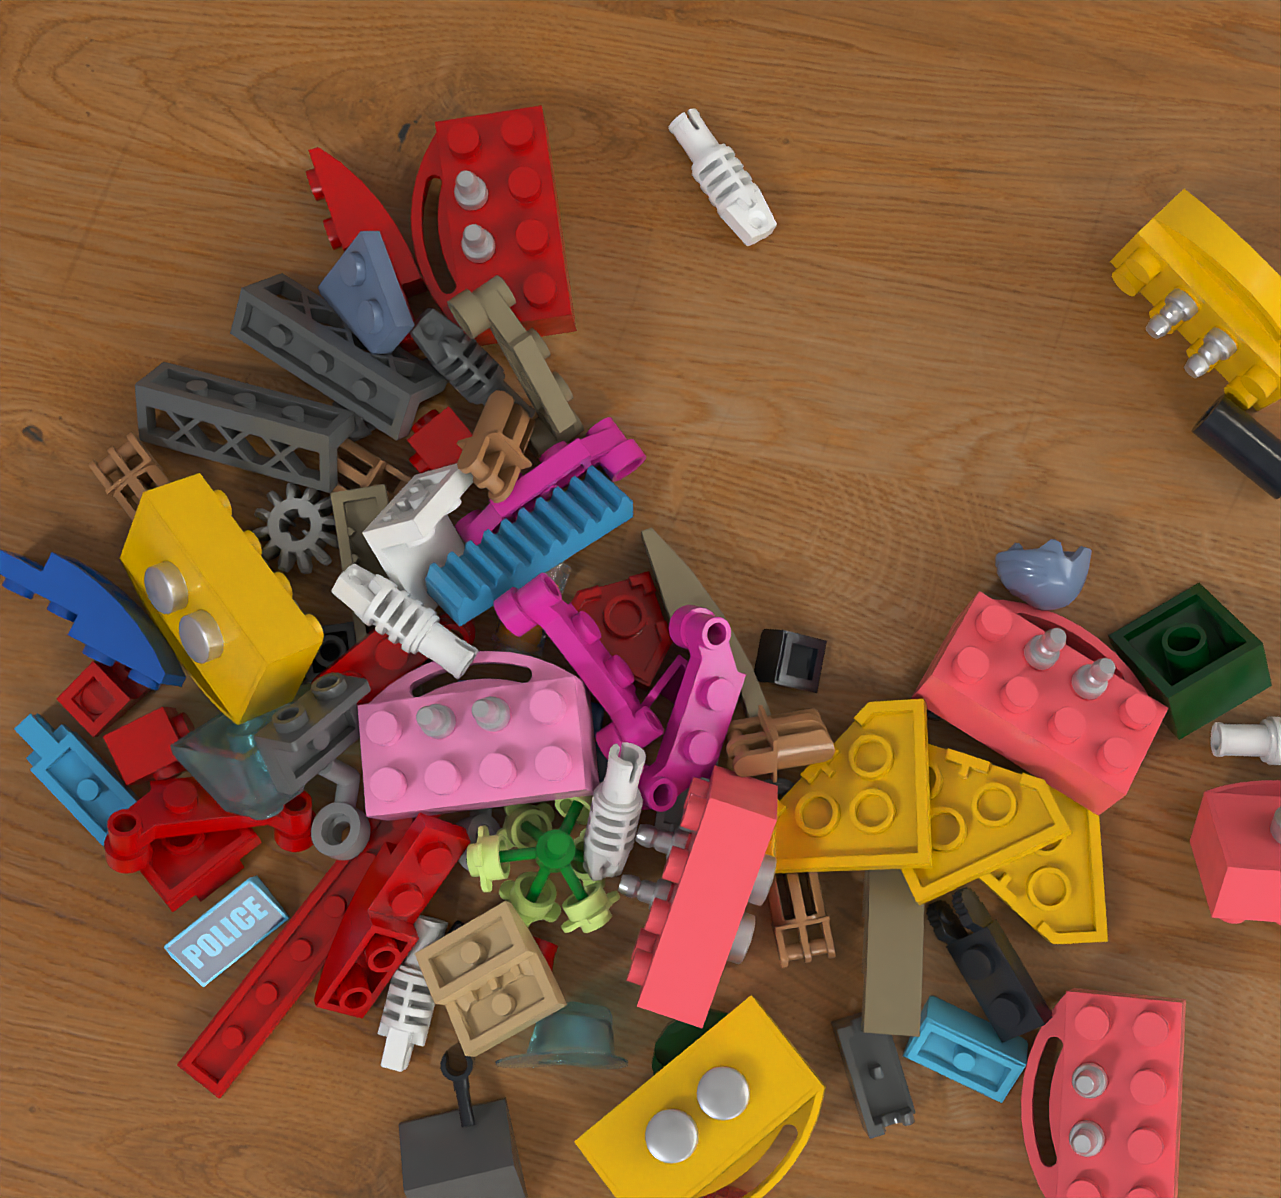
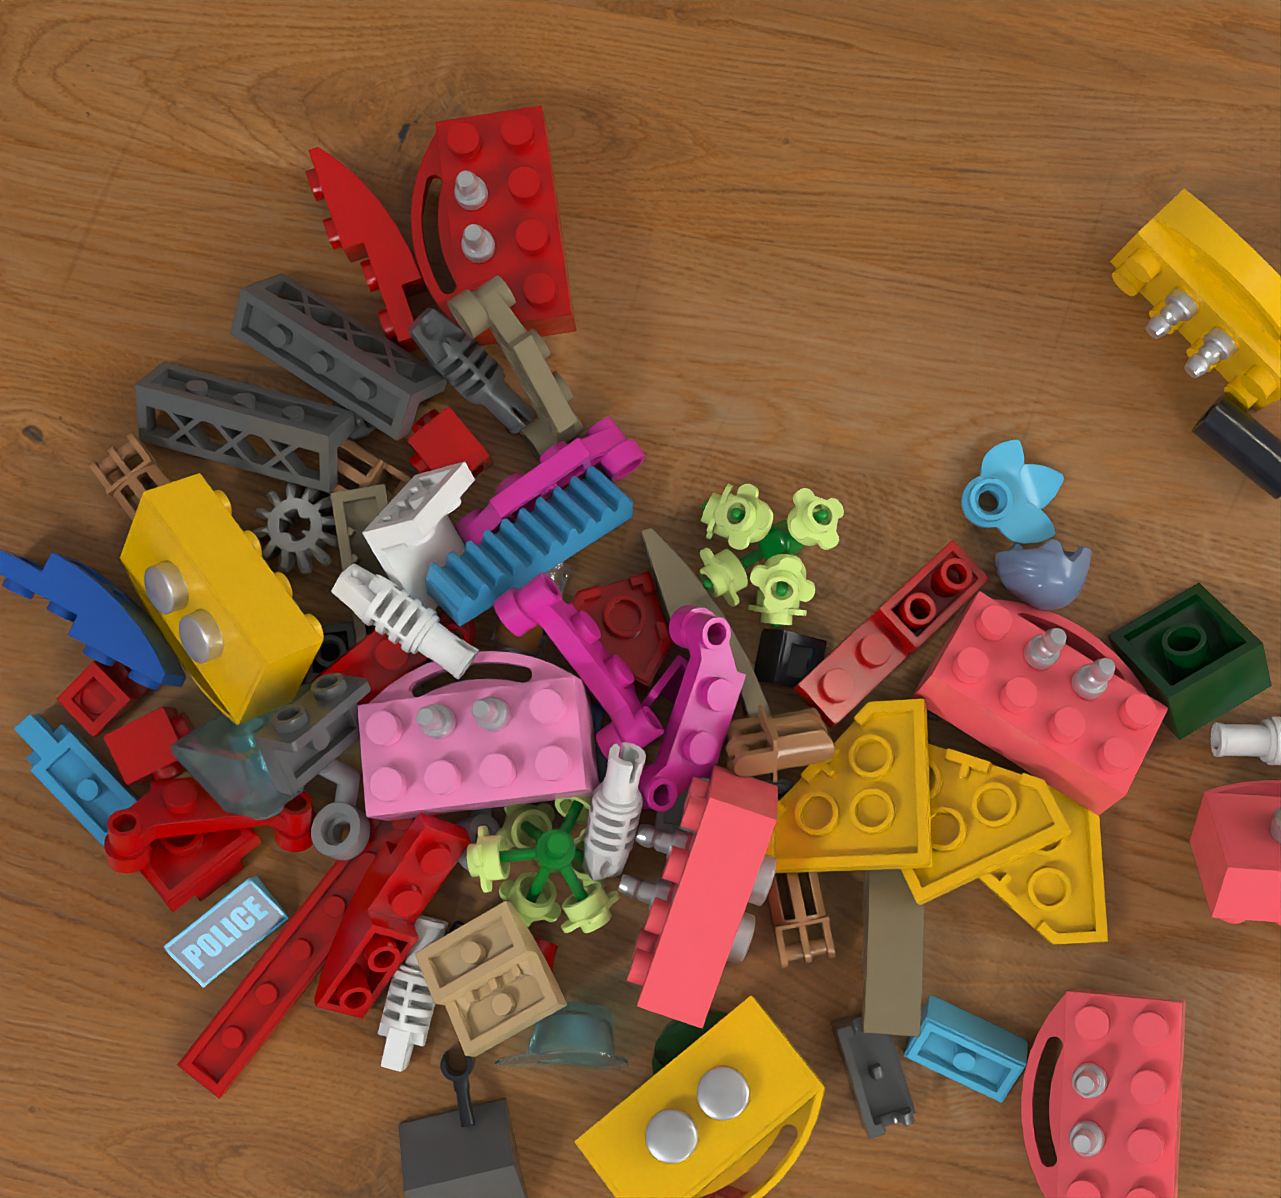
(368, 295): sand blue wing -> none
(497, 446): medium nougat arm -> none
(724, 179): white hinge -> none
(783, 576): none -> yellowish green plant
(891, 633): none -> red slope
(989, 965): black hinge -> none
(1018, 492): none -> medium azure plate

